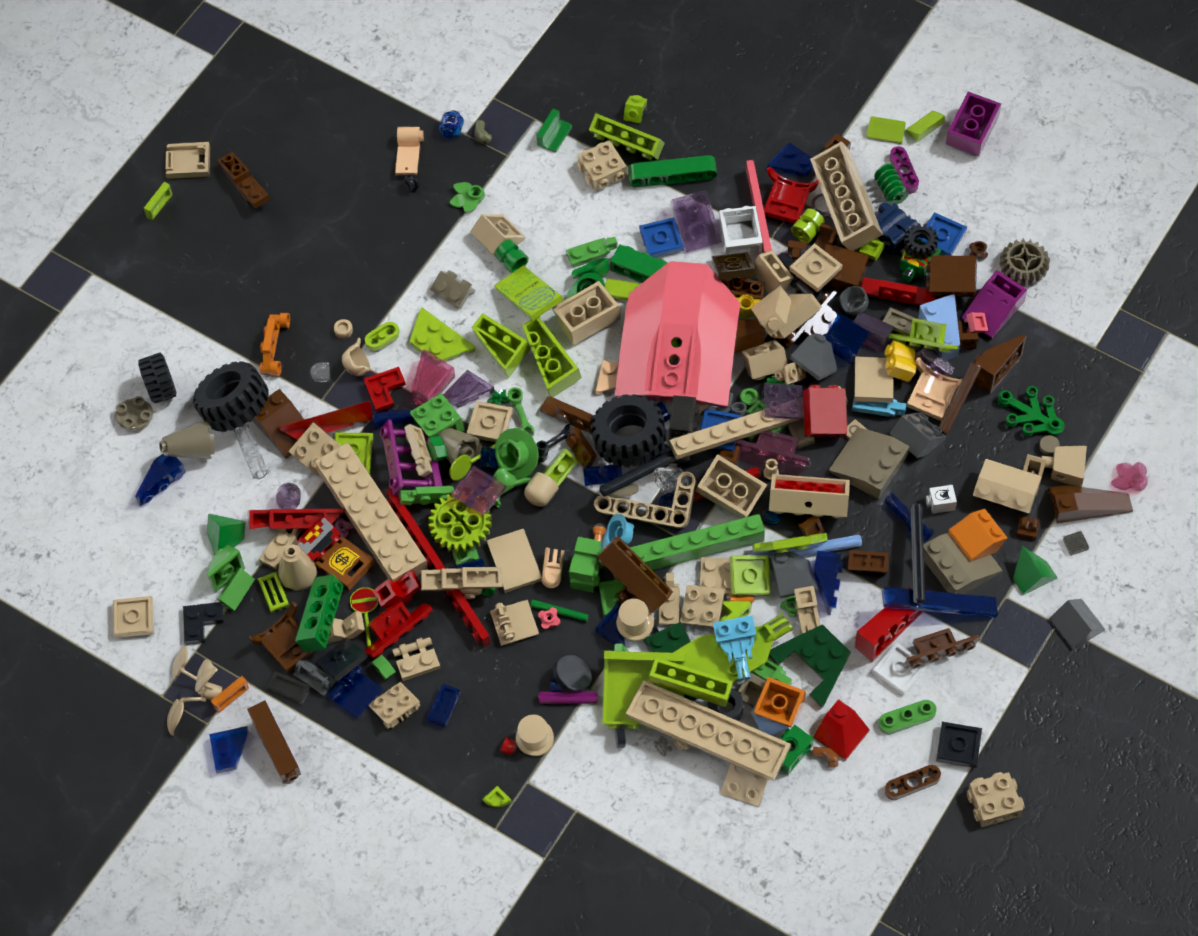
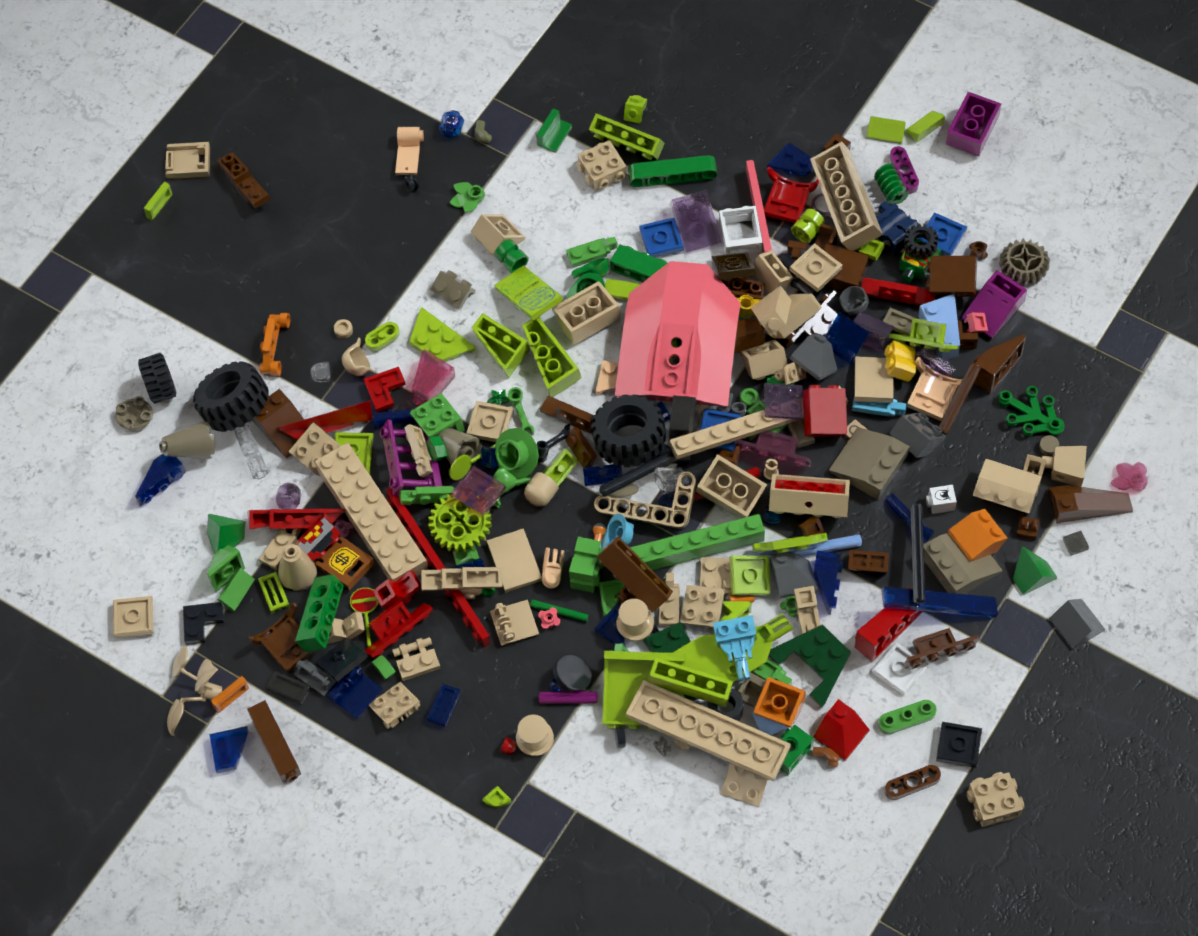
(467, 389): clear purple wing -> none

